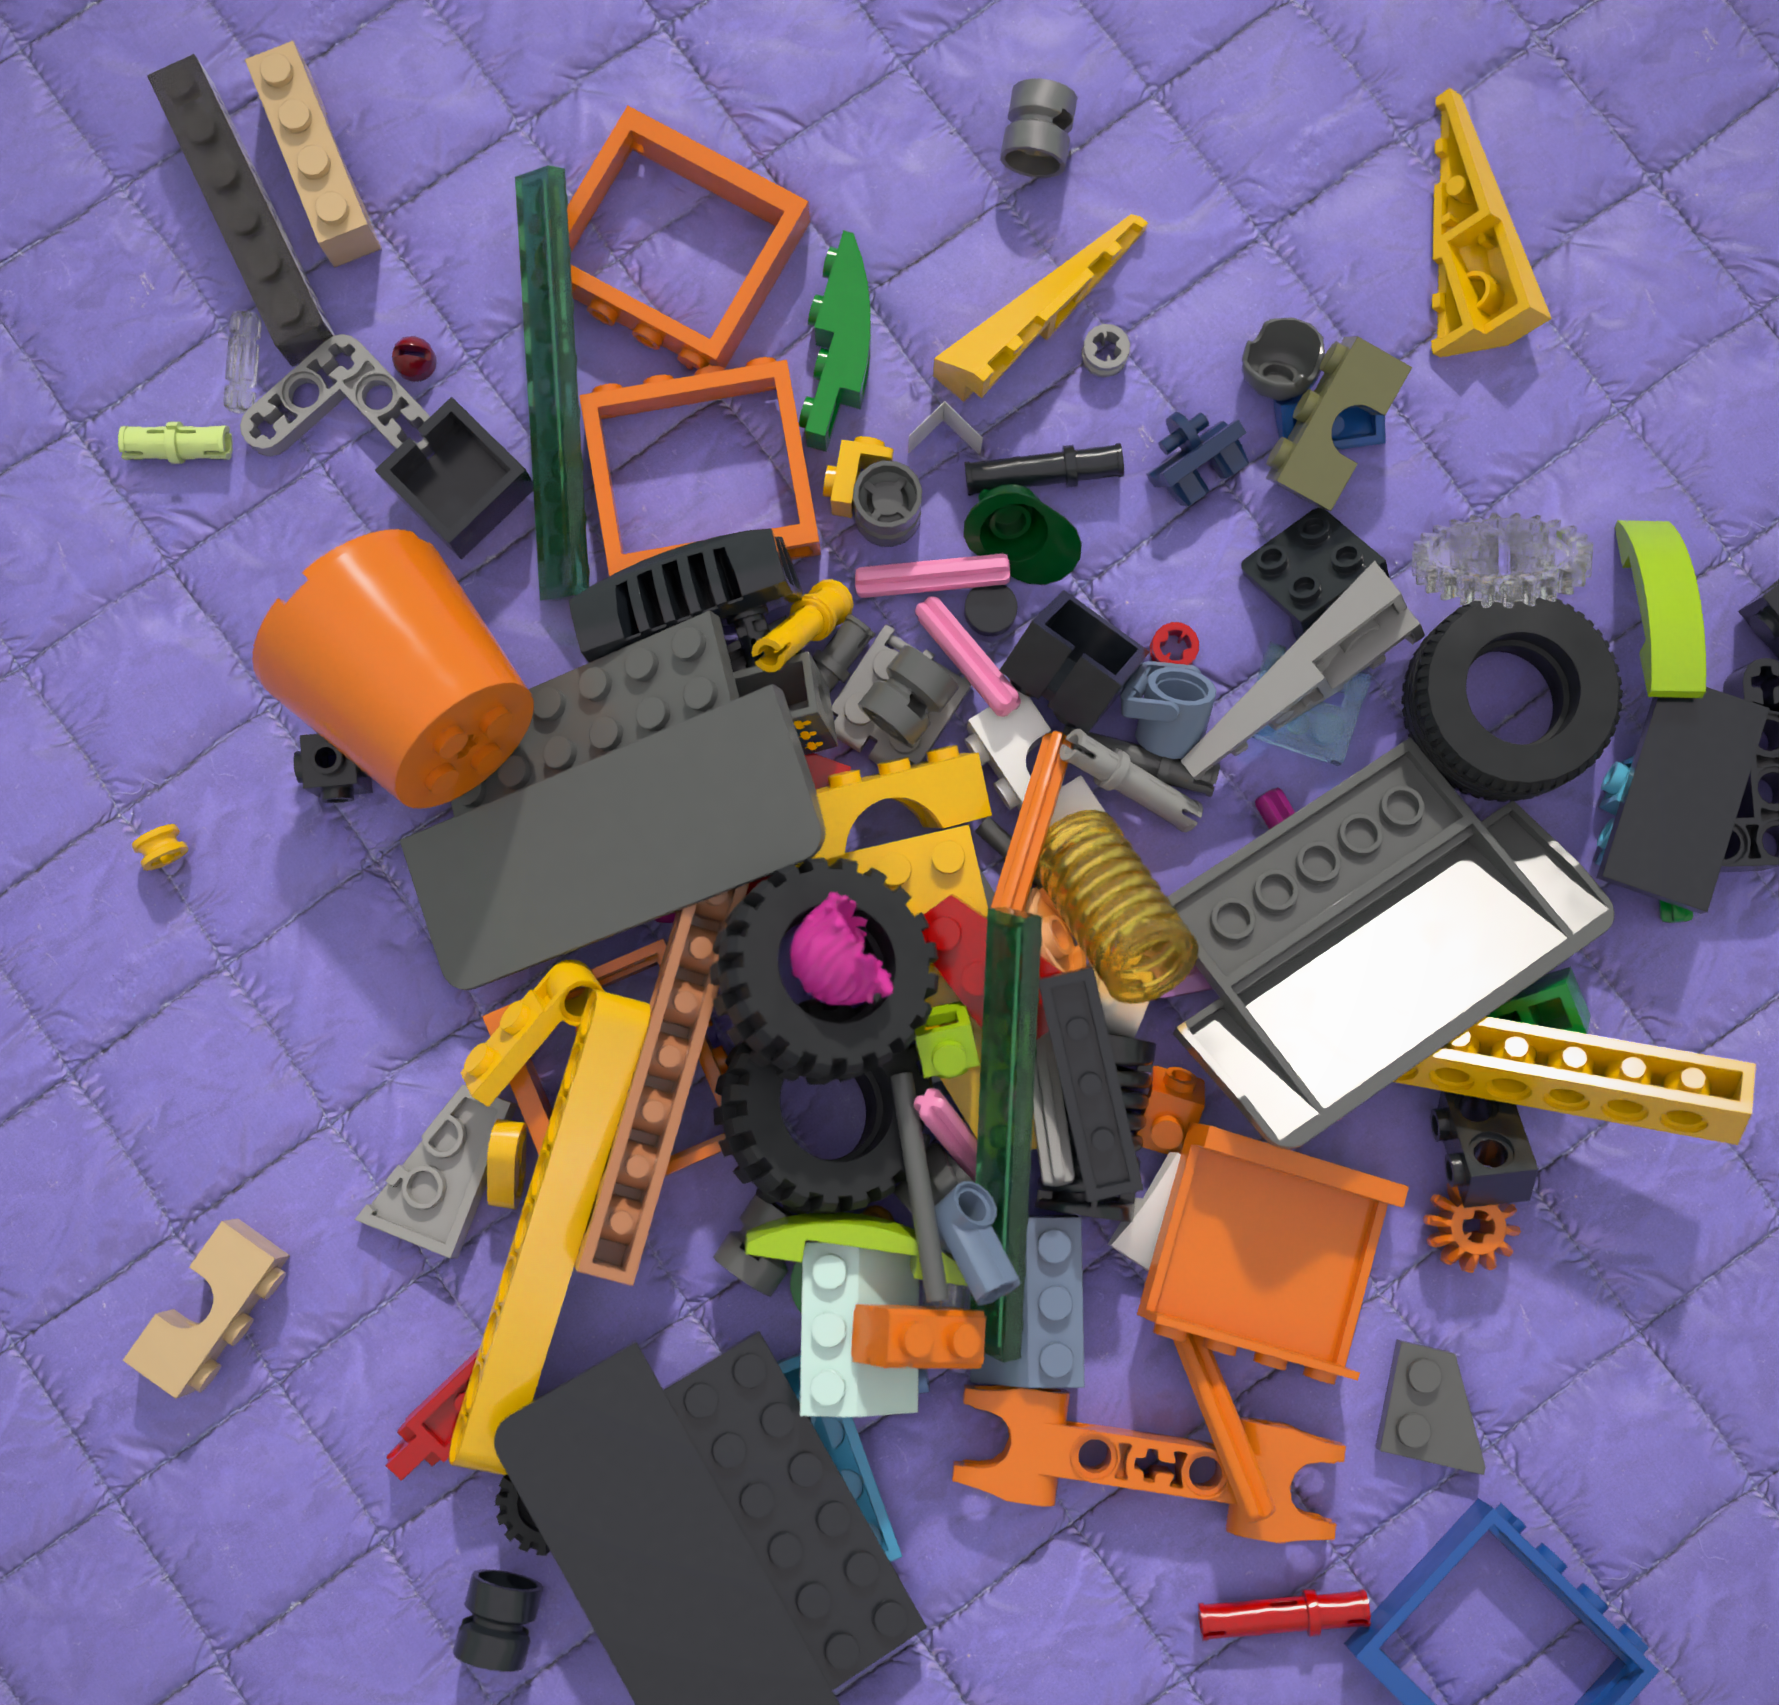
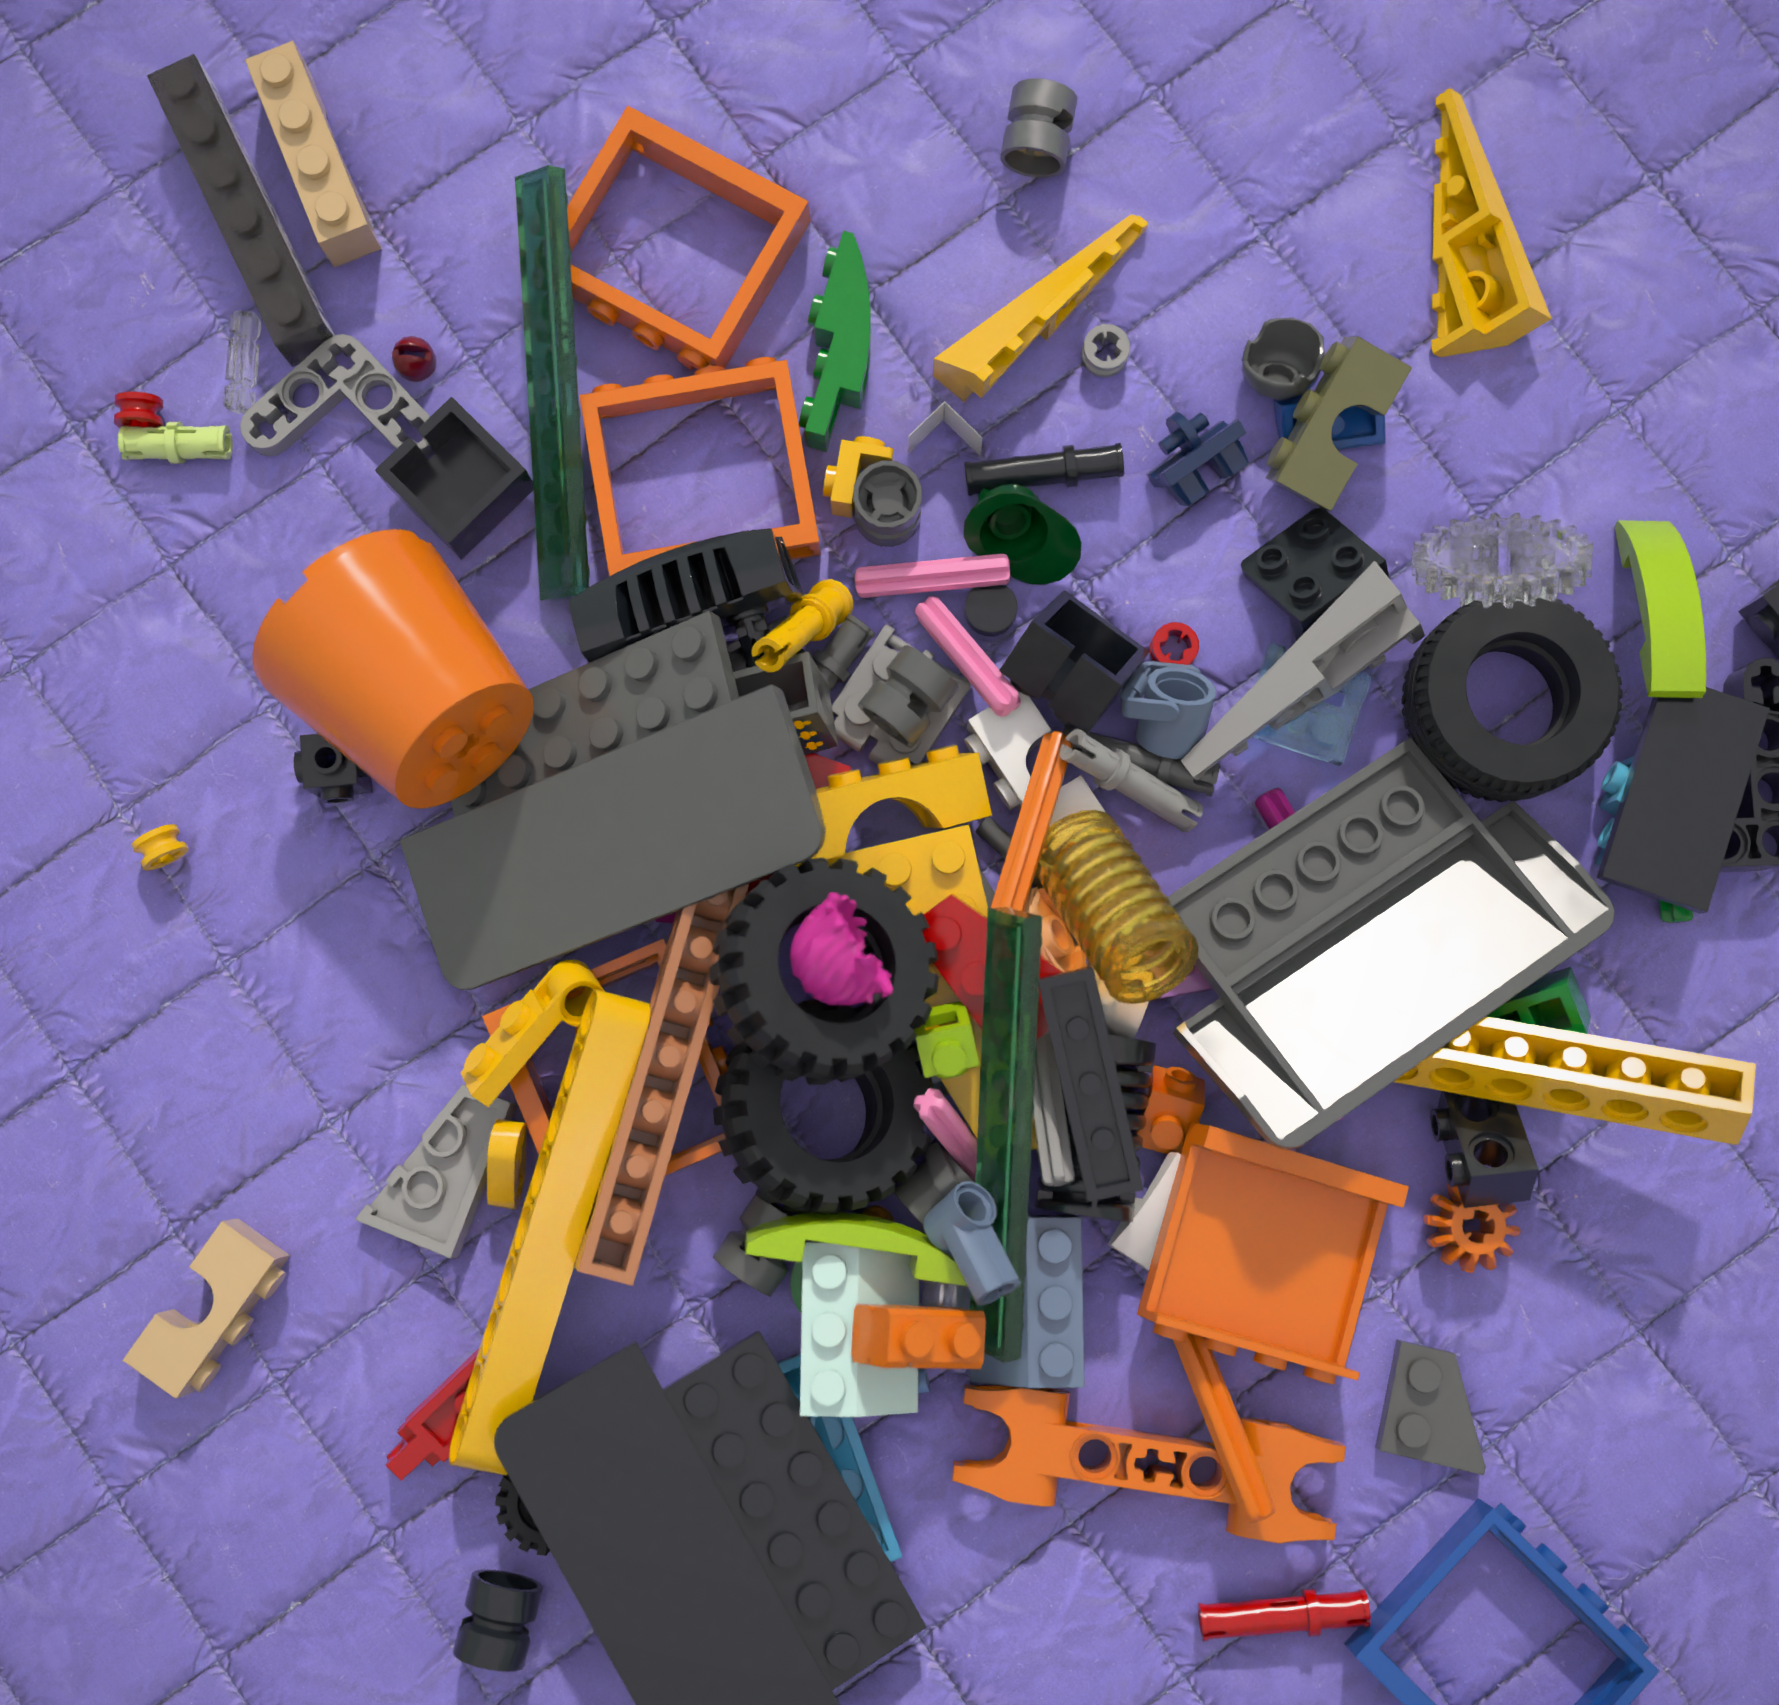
(138, 409): none -> red bush
(919, 1188): dark grey bar -> none

